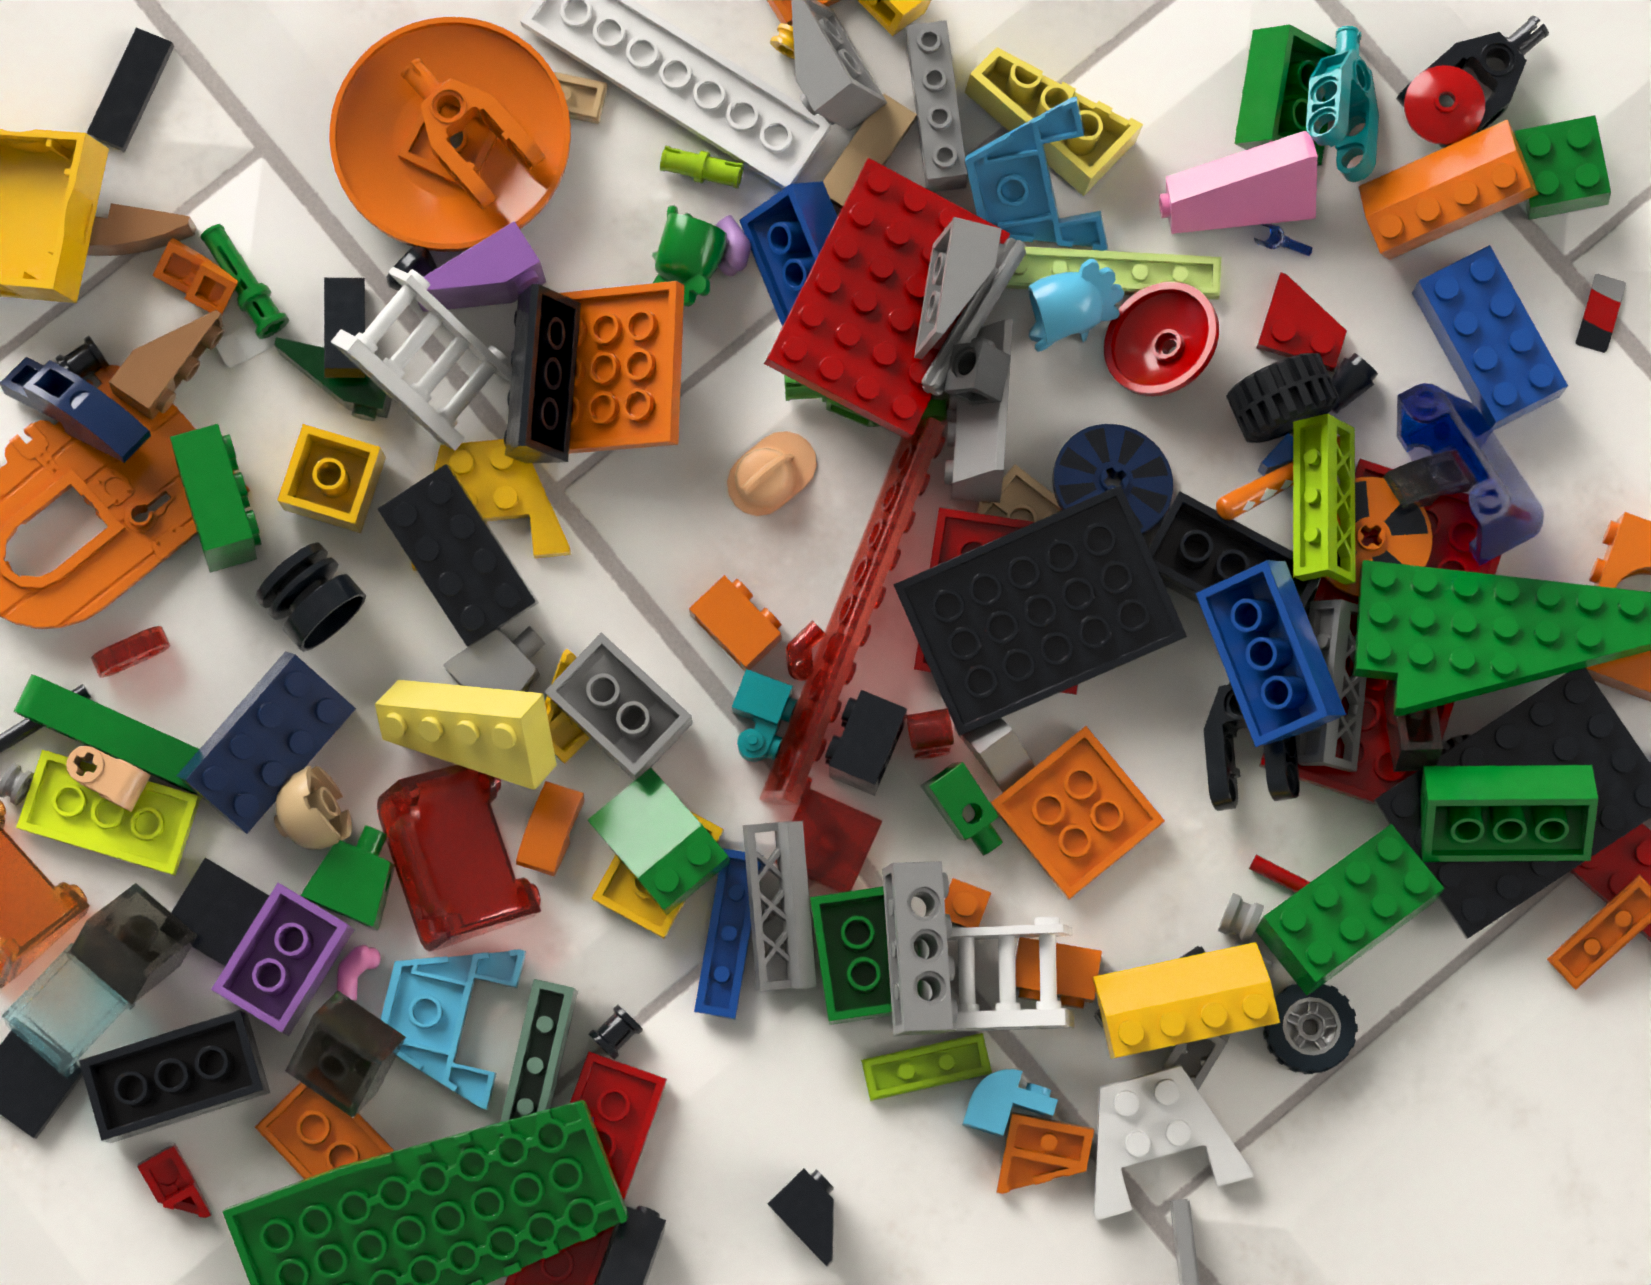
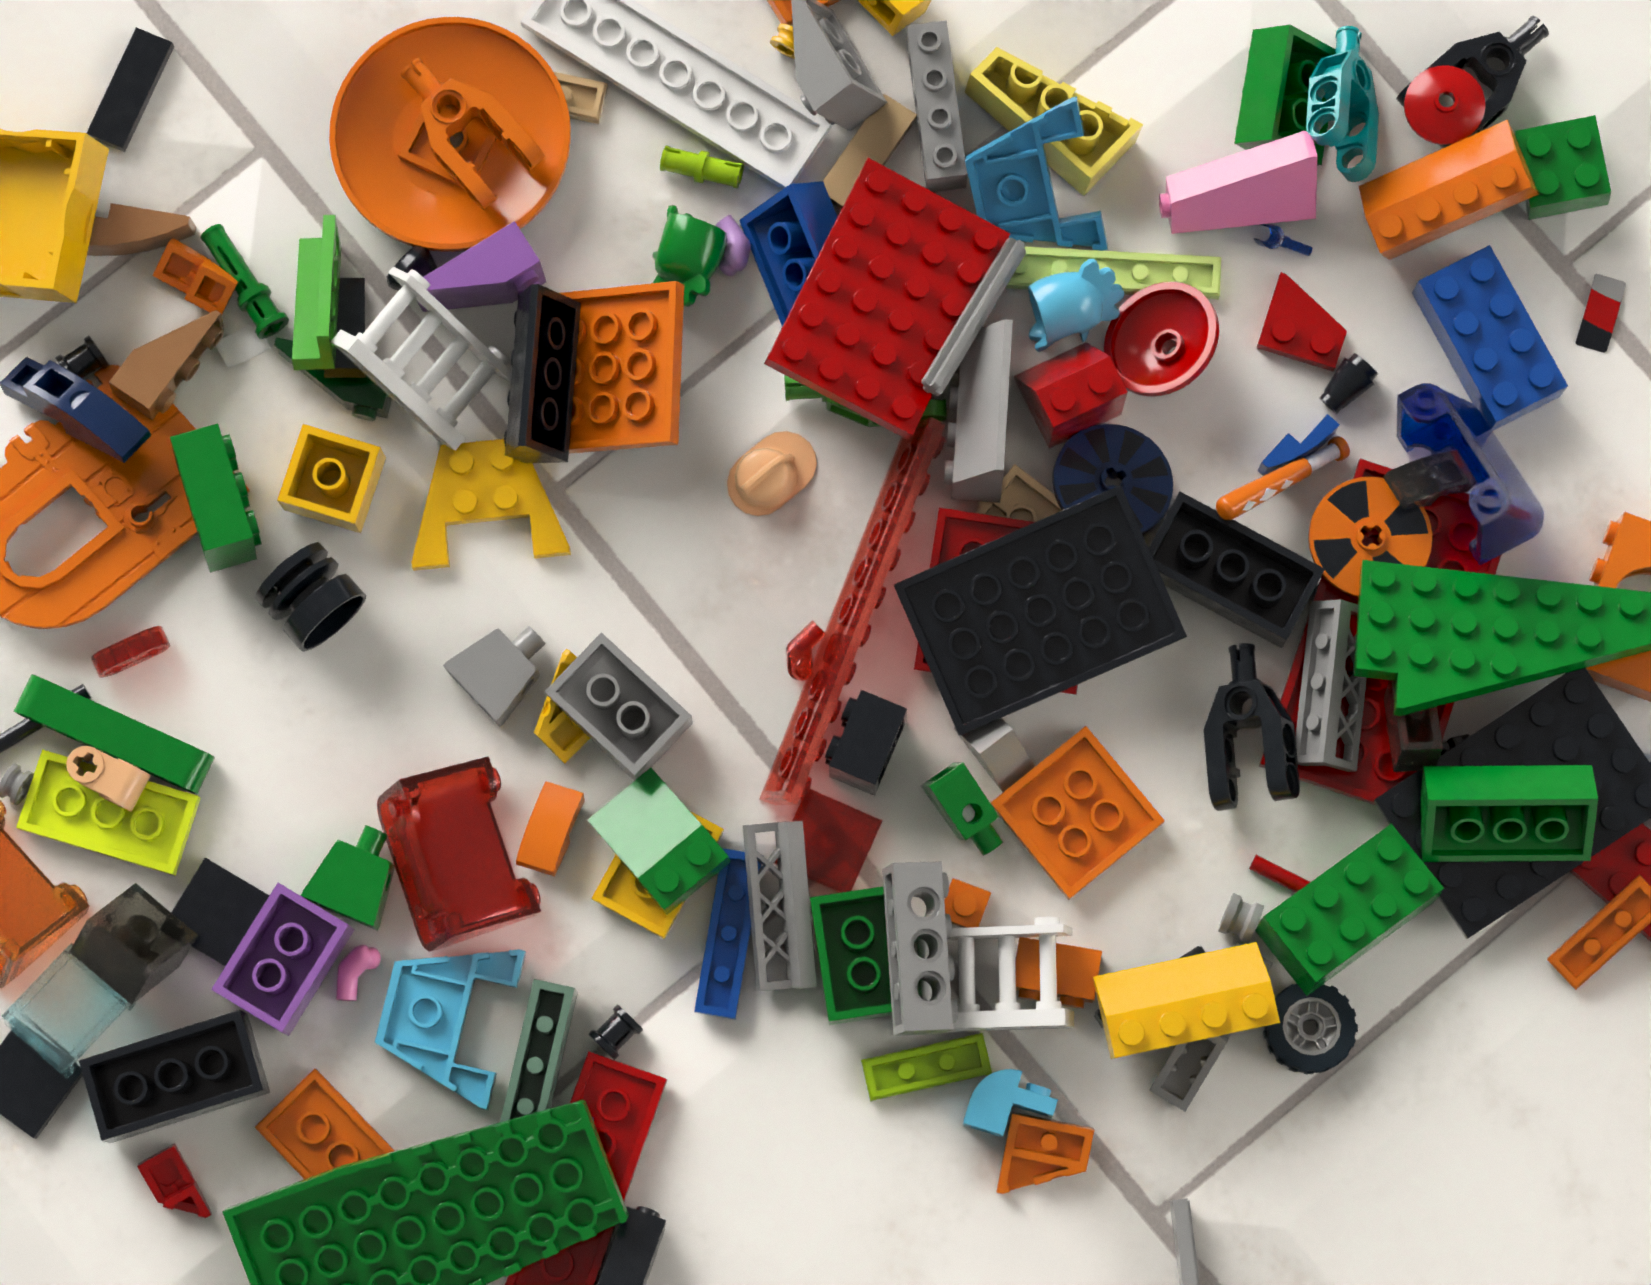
(266, 741): dark blue brick -> none
(310, 812): tan cylinder -> none
(317, 299): none -> bright green fence
(345, 1053): clear smoke brick -> none
(457, 555): black brick -> none
(472, 727): light yellow wedge -> none
(736, 622): orange brick -> none
(767, 705): teal brick -> none
(808, 1212): black slope -> none
(930, 733): clear red piece -> none
(957, 268): light grey slope -> none
(977, 372): dark grey brick -> none
(1072, 392): none -> red slope
(1153, 1119): white wing -> none
(1270, 653): blue slope -> none
(1281, 394): black tyre -> none
(1320, 498): lime fence -> none

